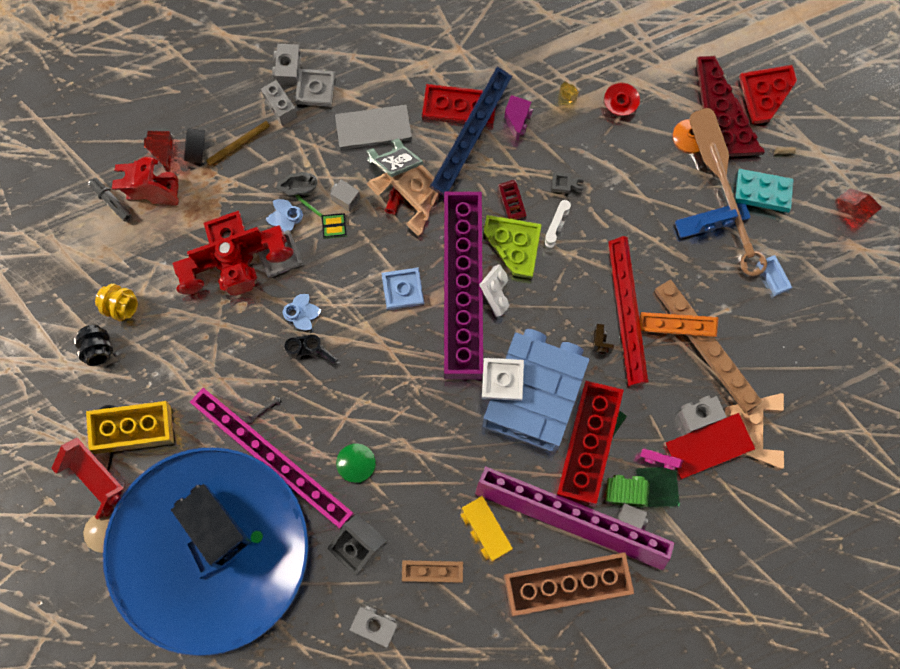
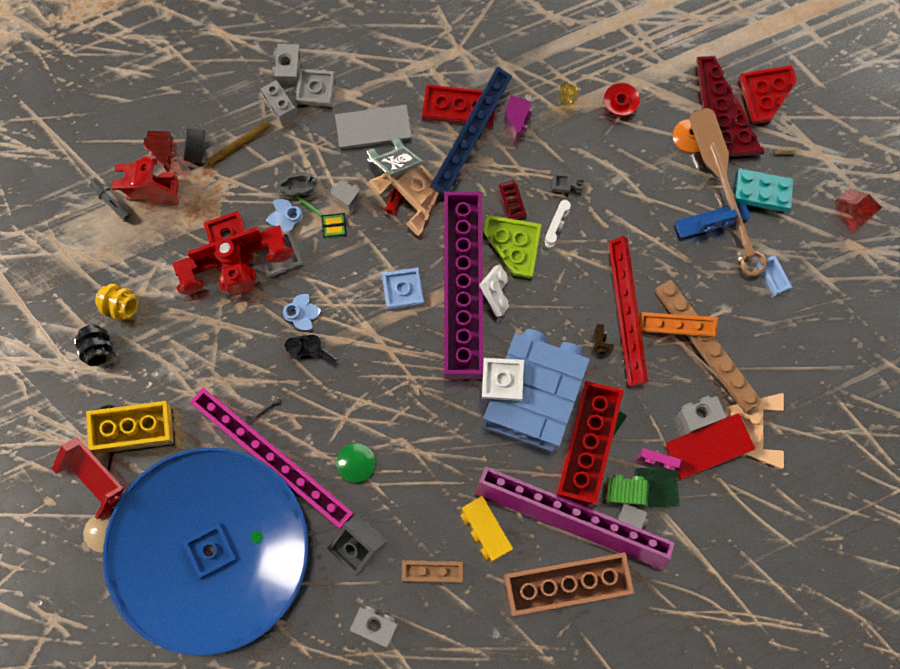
(210, 526): black slope -> none

